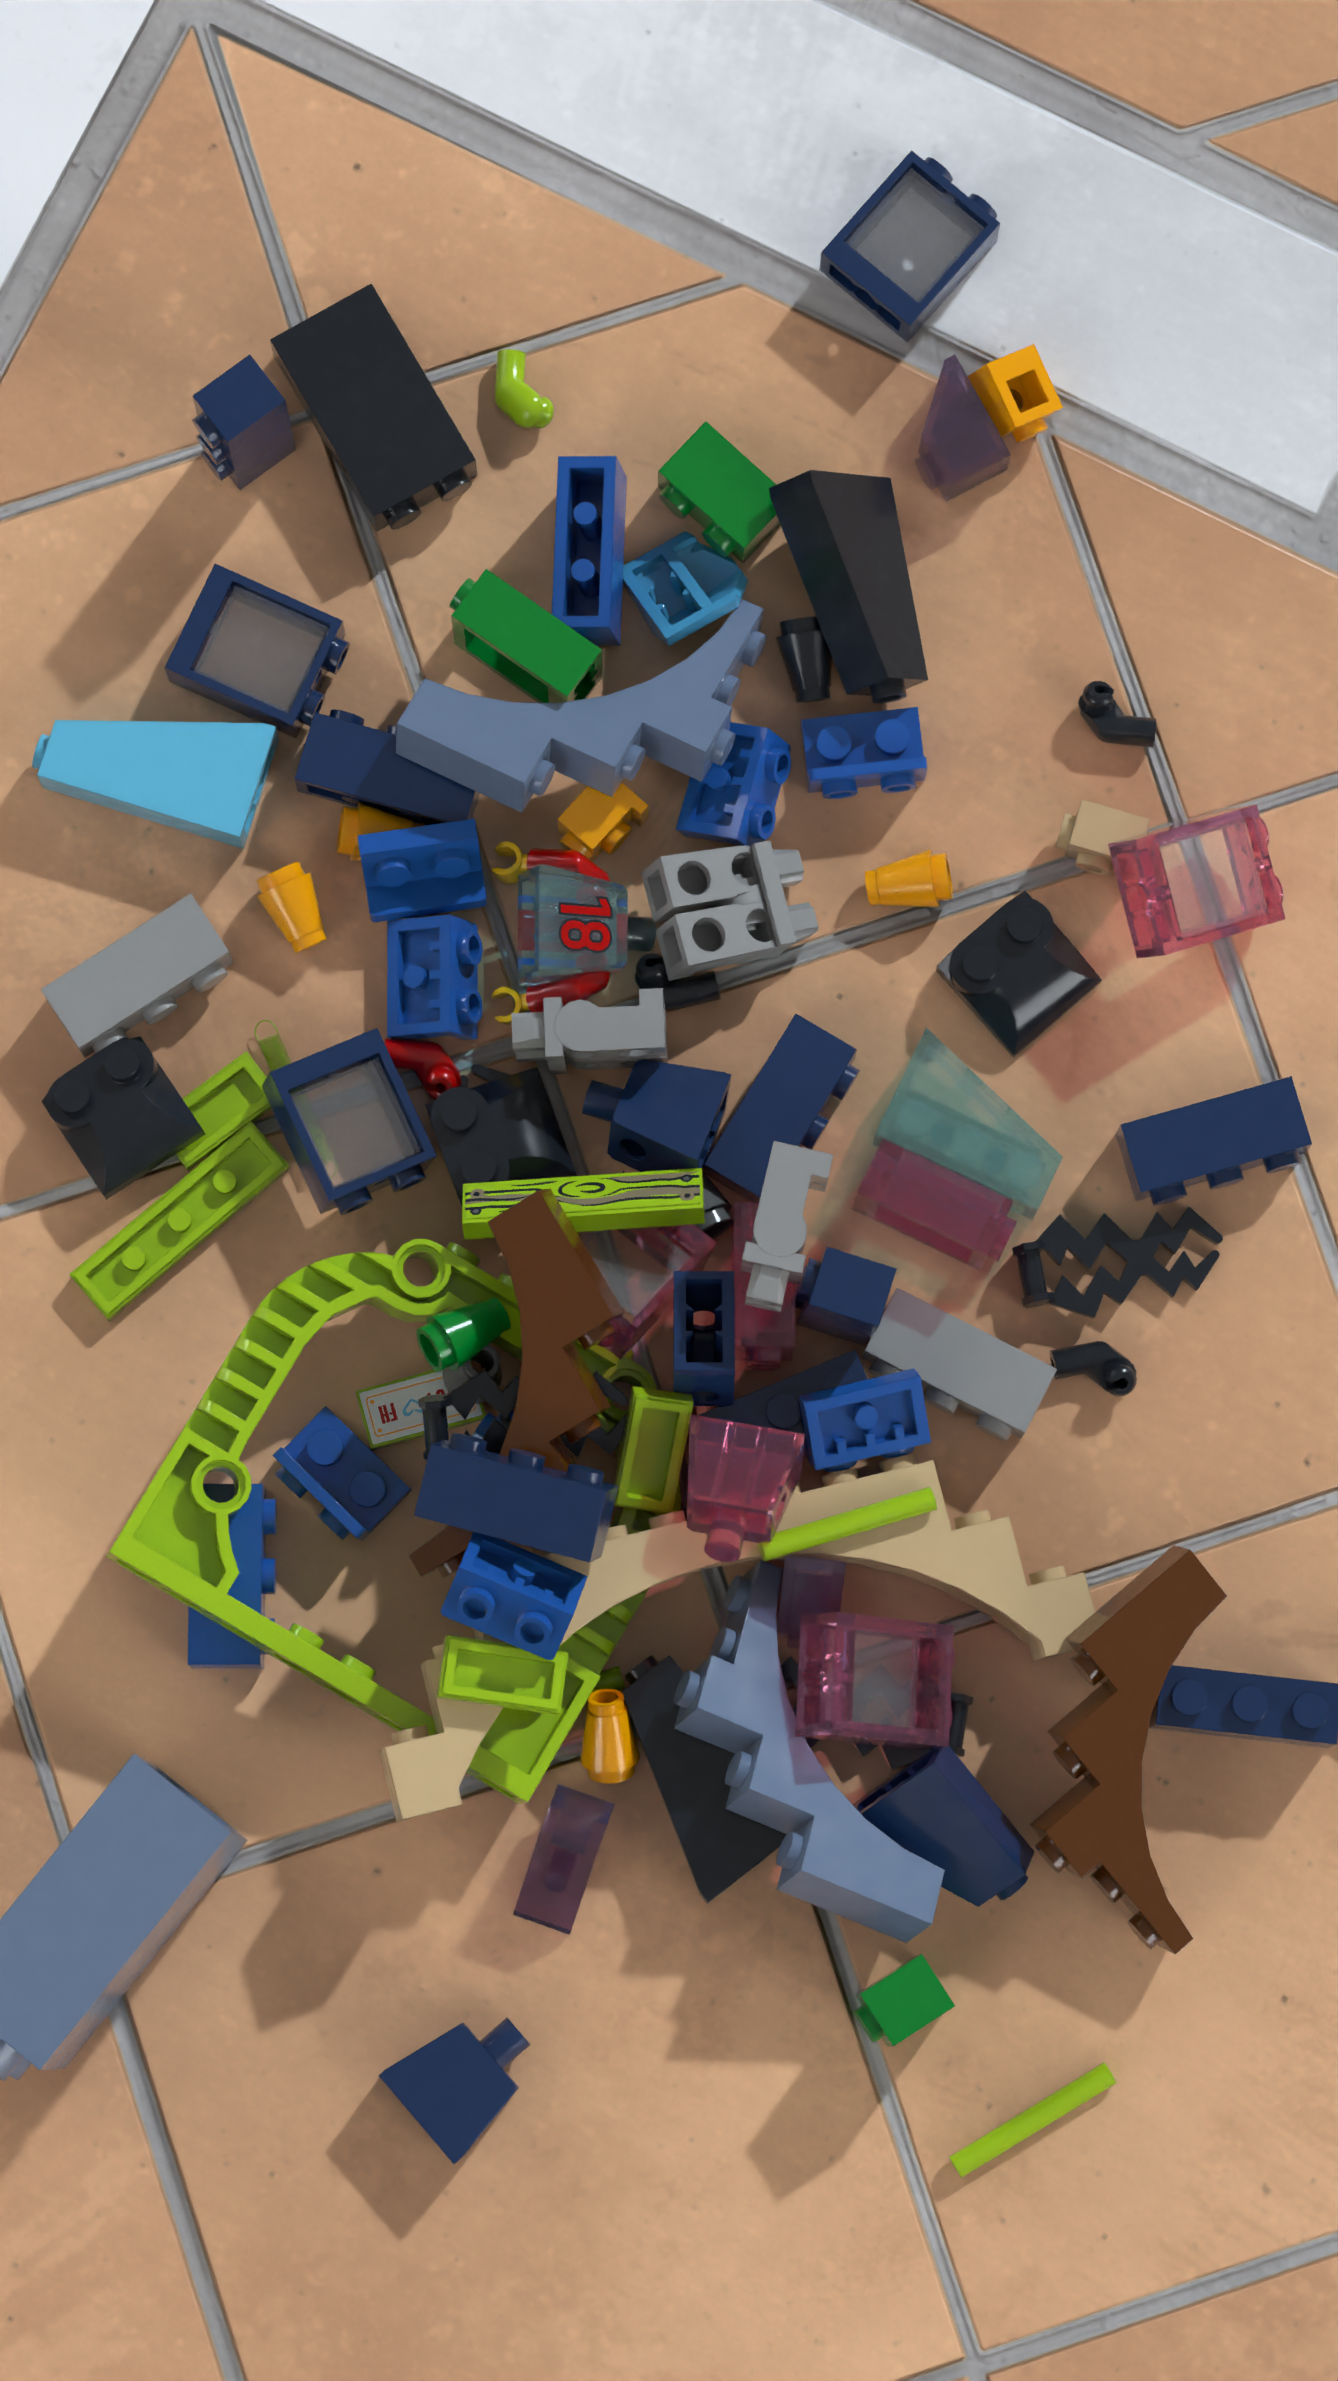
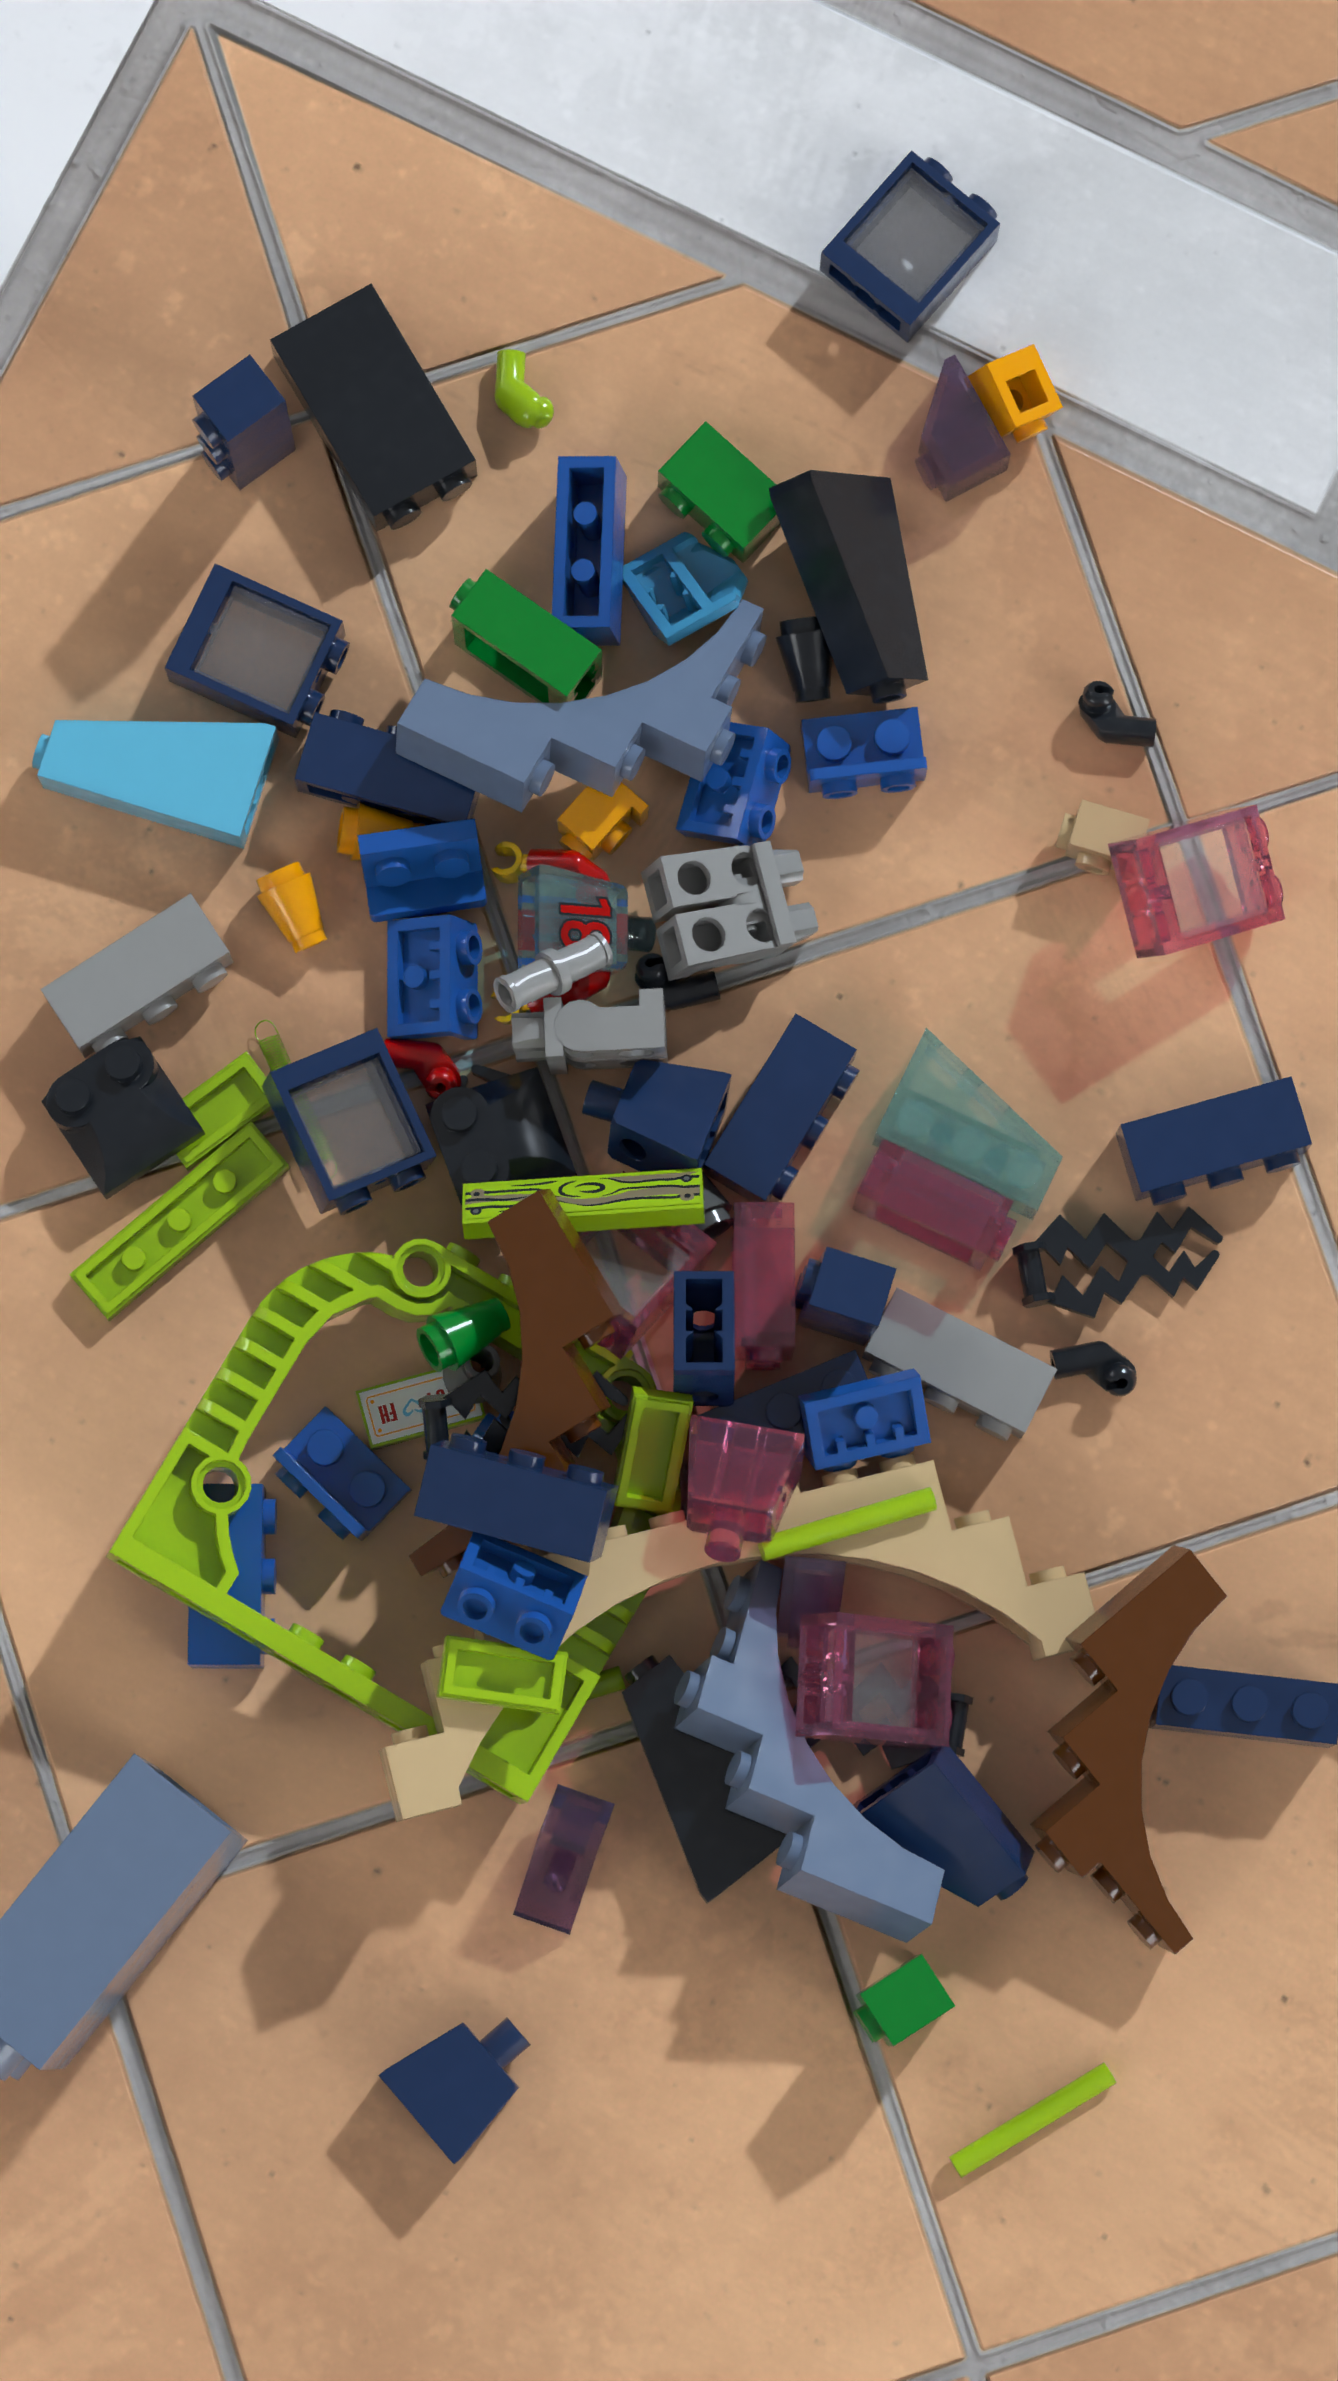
(553, 972): none -> light grey pin
(608, 1739): light orange cone -> none
(780, 1225): light grey hips -> none
(912, 881): light orange cone -> none
(1018, 972): black slope -> none

